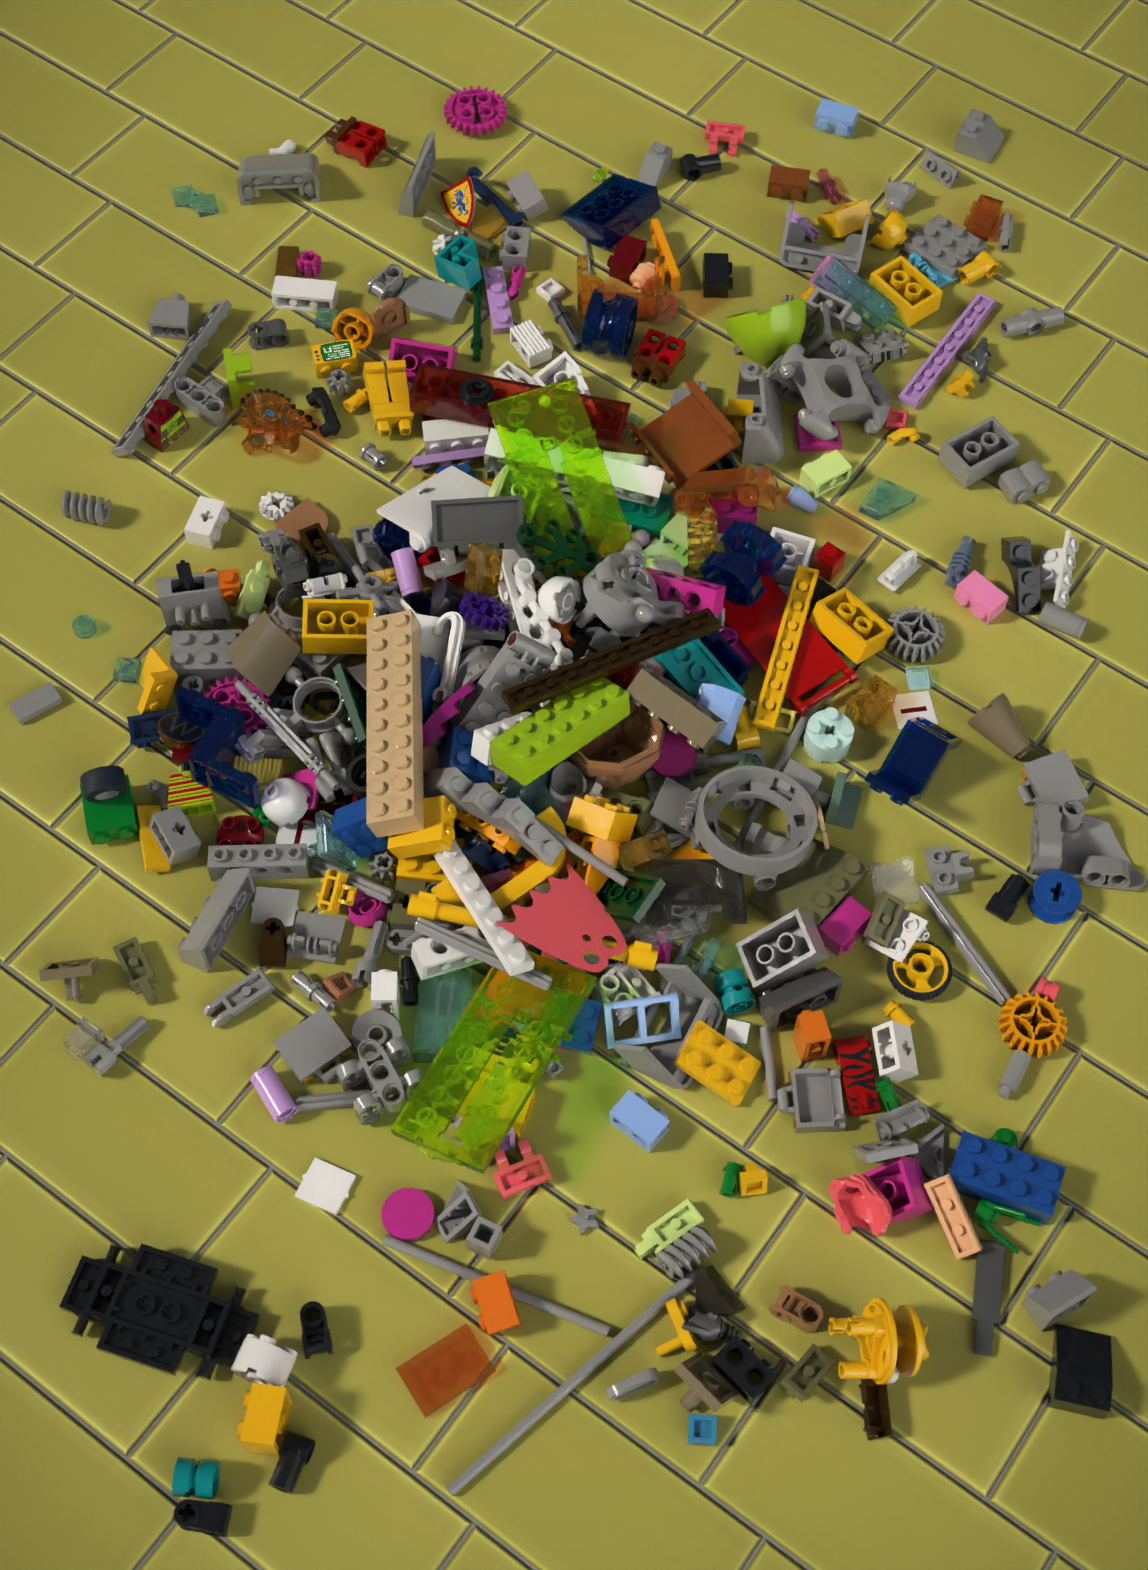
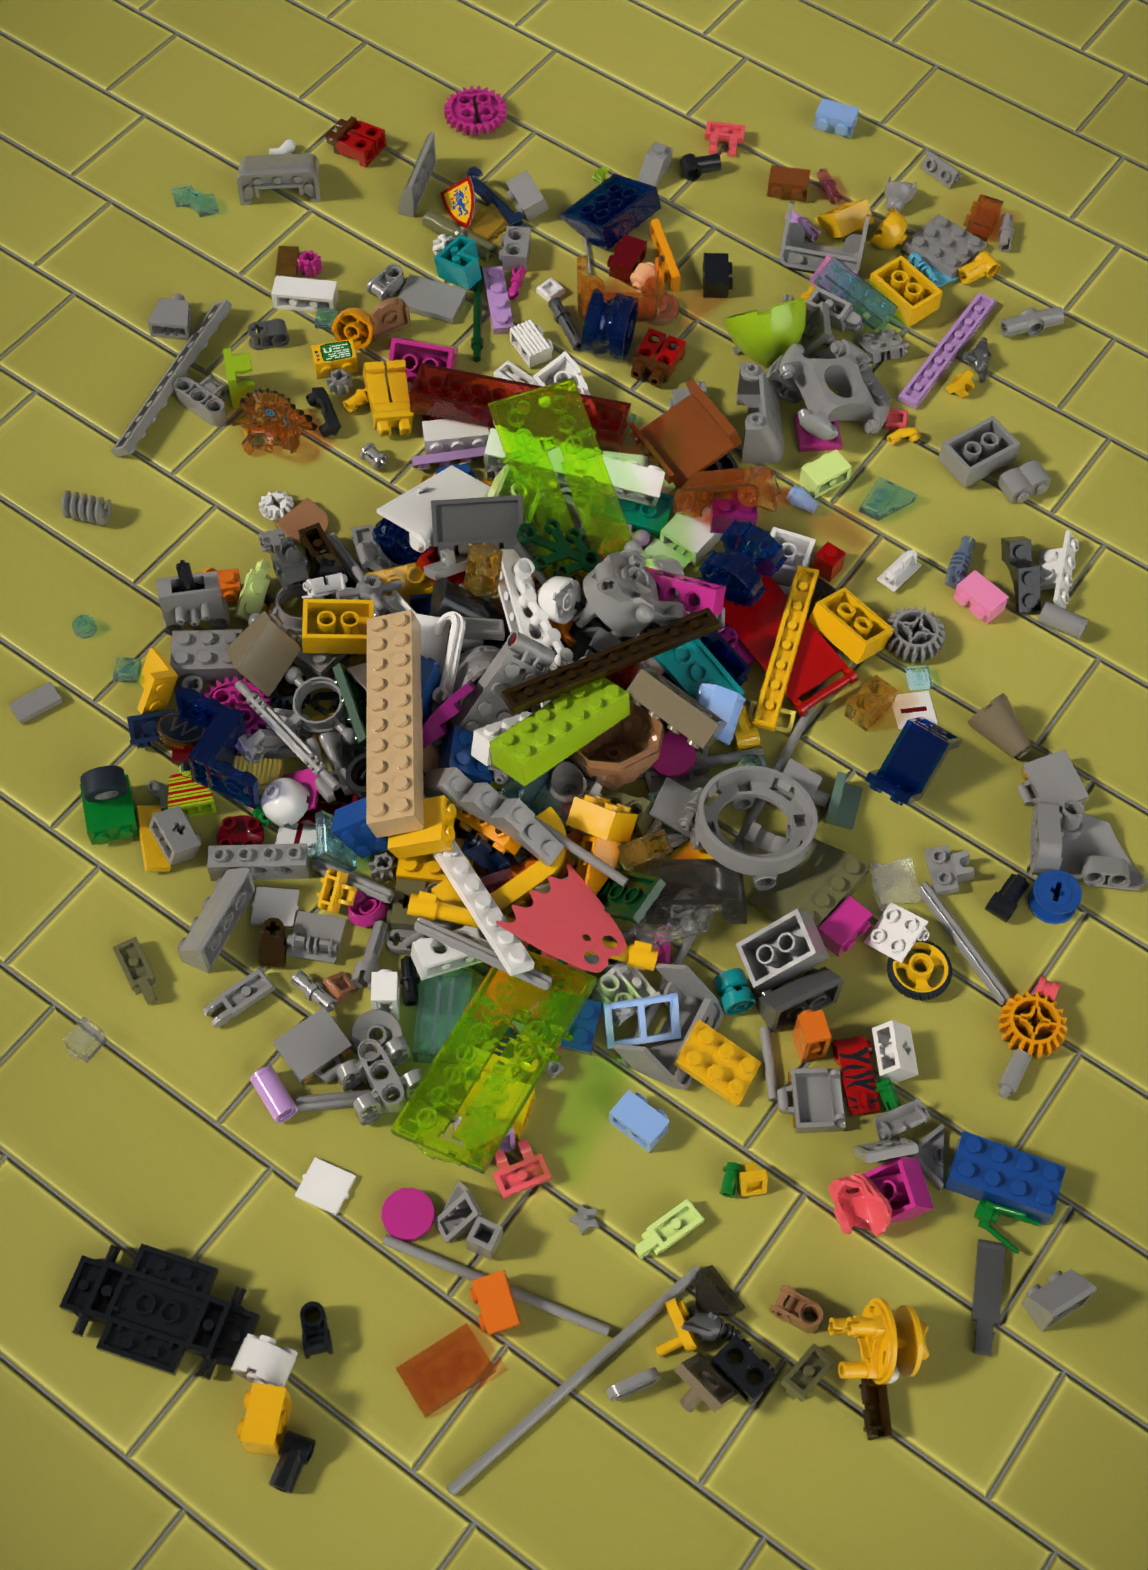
(70, 973): dark tan tile -> none
(105, 1055): light grey piece -> none
(164, 424): dark red torso -> none
(196, 1478): teal wheel -> none
(206, 522): white brick -> none
(209, 1518): black piece -> none
(407, 572): lavender pin -> none
(481, 386): black gear -> none
(484, 611): dark purple gear -> none
(685, 1251): light grey piece -> none
(701, 536): clear yellow beam -> none
(702, 1430): dark azure plate -> none
(709, 951): clear light blue wing -> none
(737, 412): yellow brick -> none
(737, 1031): white tile -> none
(821, 821): tan piece -> none
(828, 736): light aqua brick -> none
(884, 919): olive plate -> none
(897, 1014): yellow pin -> none
(953, 1216): light nougat tile -> none
(978, 137): light grey slope -> none
(1006, 1137): green piece -> none
(1081, 1372): black slope -> none

